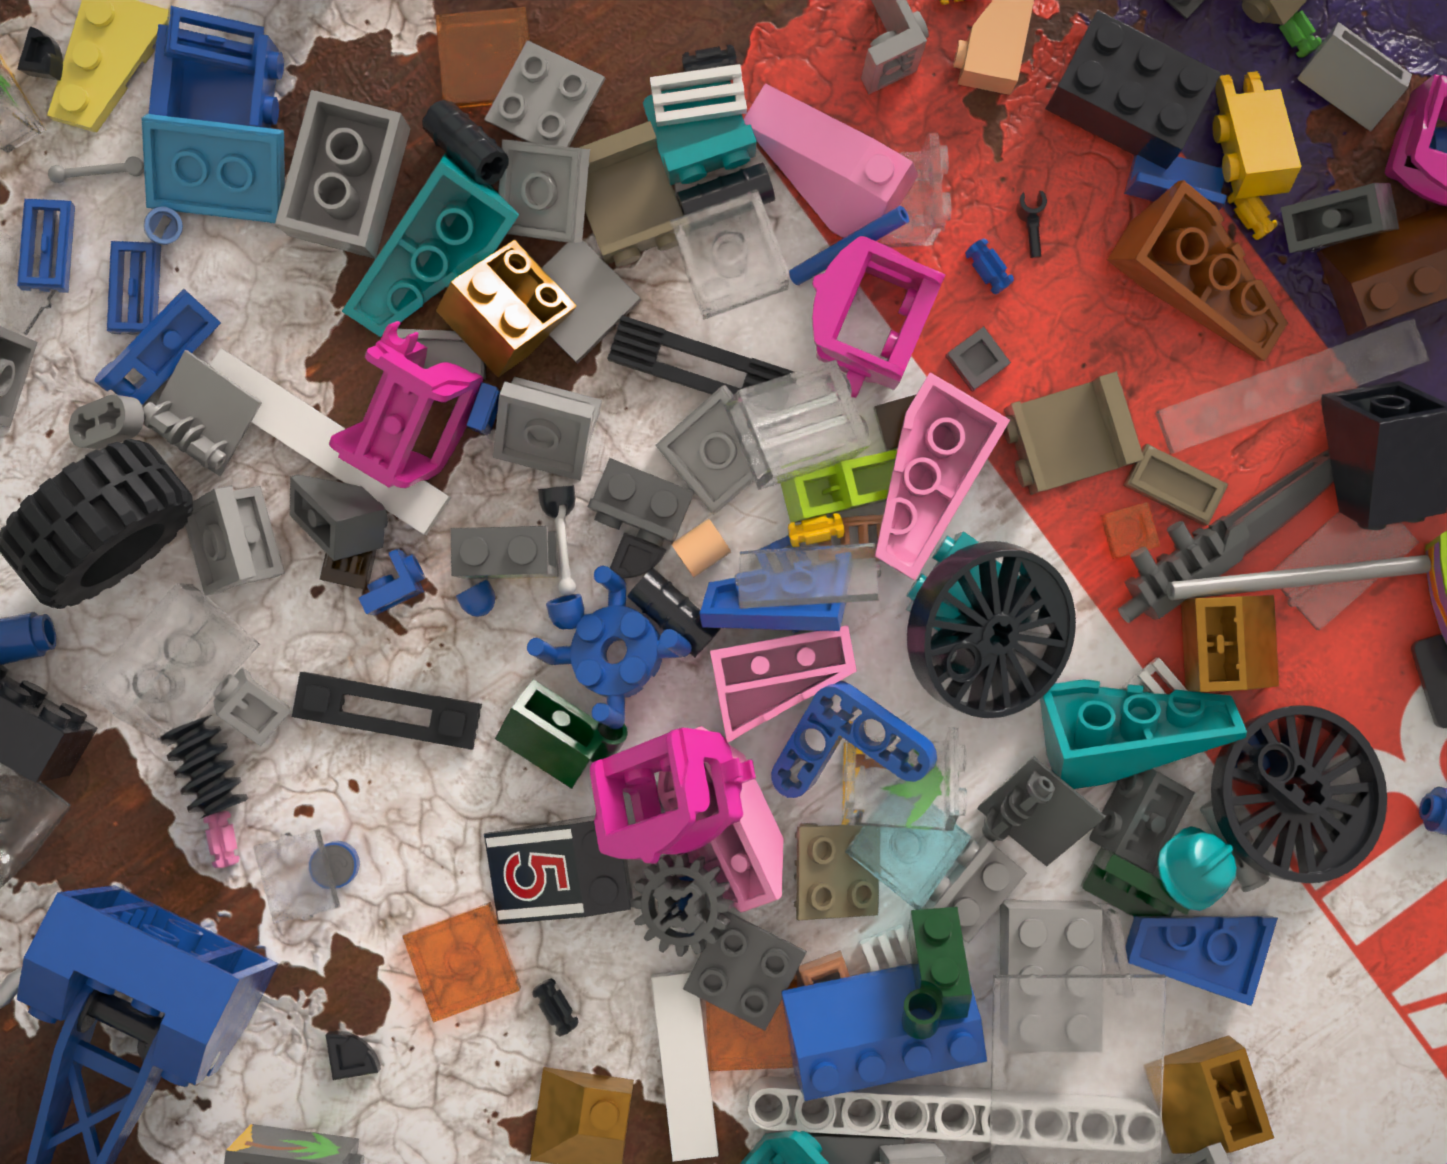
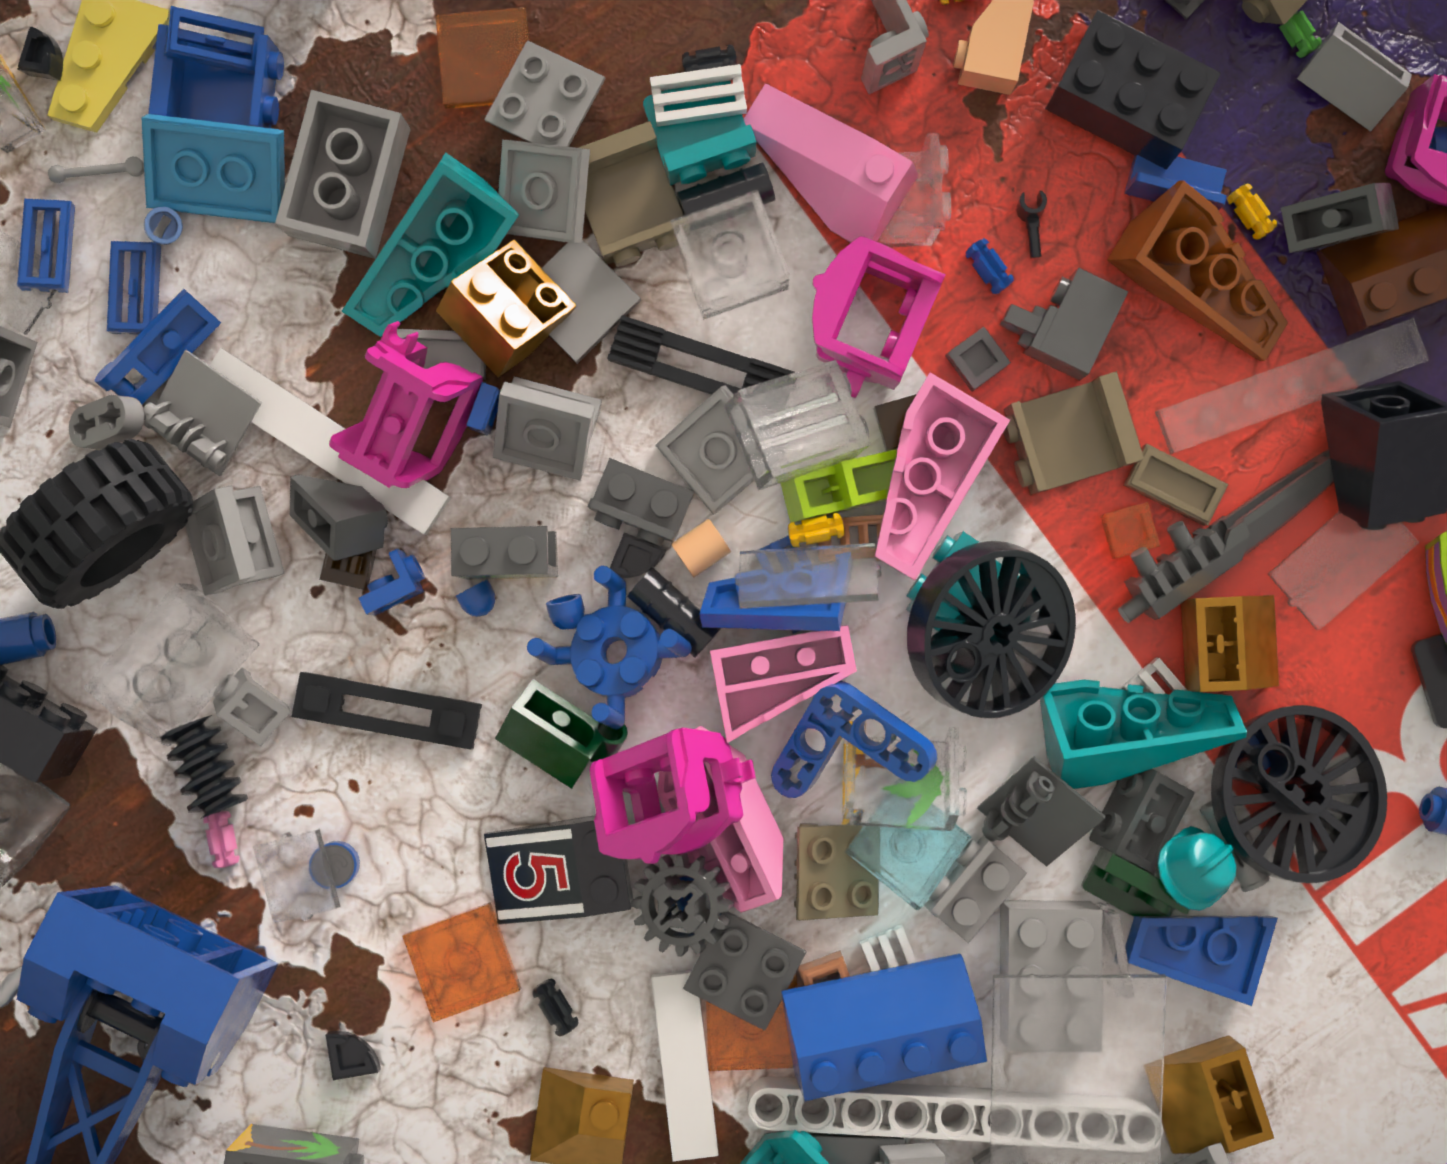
(465, 142): black axle -> none
(557, 504): hinge -> none
(873, 231): blue piece -> none
(938, 970): dark green hinge -> none
(1074, 329): none -> dark grey hinge
(1255, 138): yellow hinge -> none
(1298, 577): light grey piece -> none

